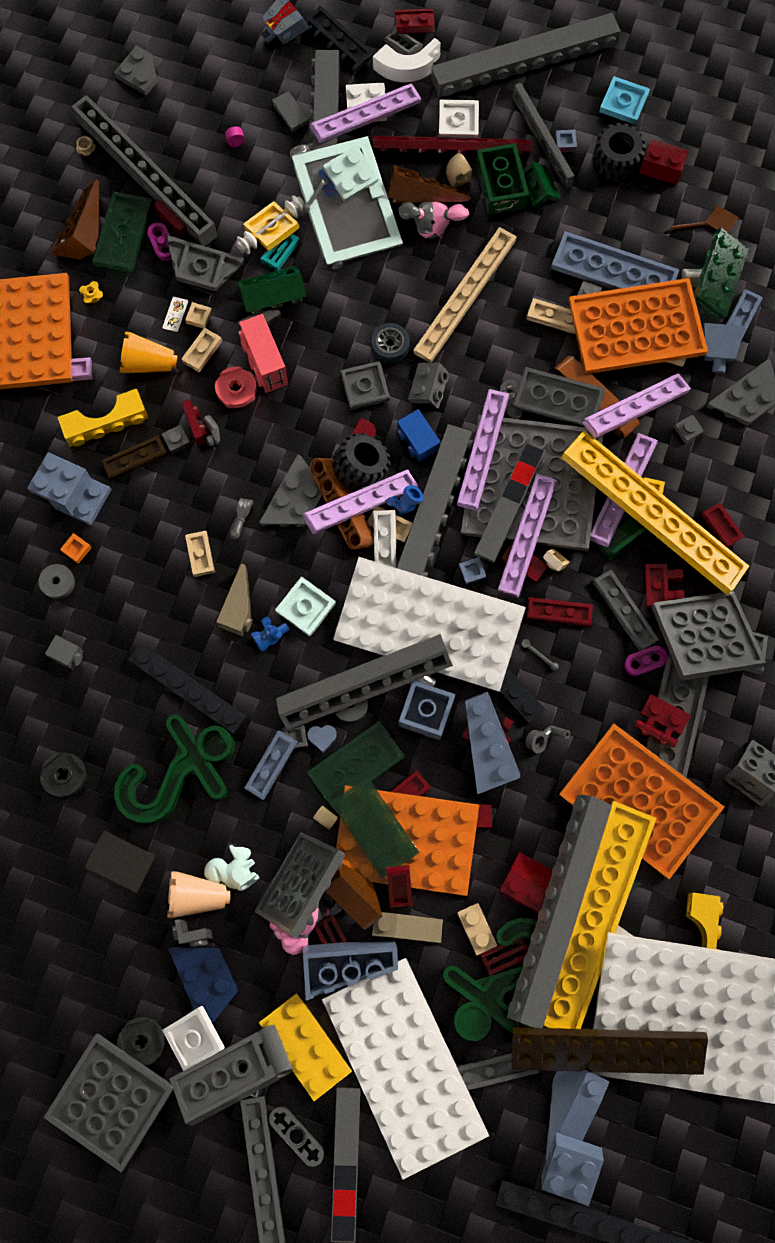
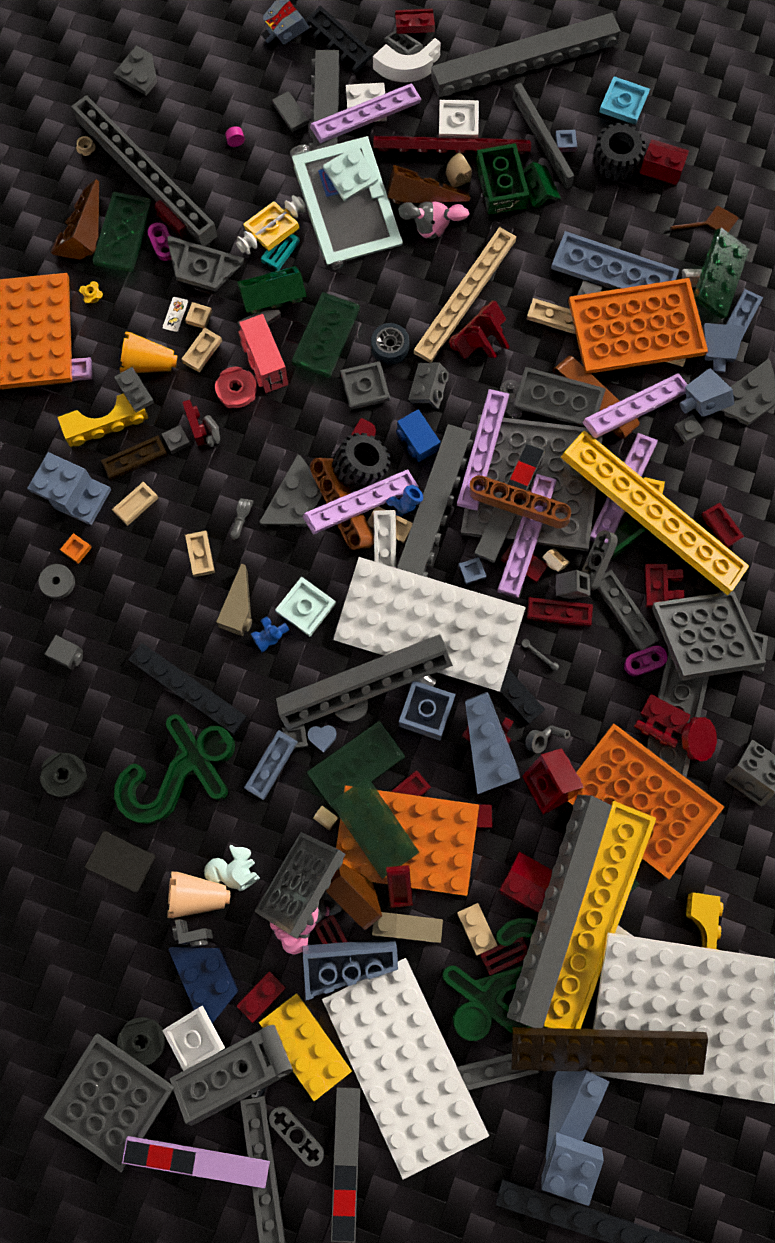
(134, 389): none -> dark grey plate
(135, 503): none -> tan tile
(196, 1162): none -> lavender tile
(261, 997): none -> dark red plate
(324, 182): dark grey hinge -> none
(326, 335): none -> clear green plate
(478, 330): none -> dark red piece
(527, 509): none -> dark orange beam
(552, 780): none -> dark red slope
(572, 585): none -> dark grey brick
(609, 548): none -> dark grey beam
(699, 739): none -> dark red tile
(707, 394): none -> sand blue torso

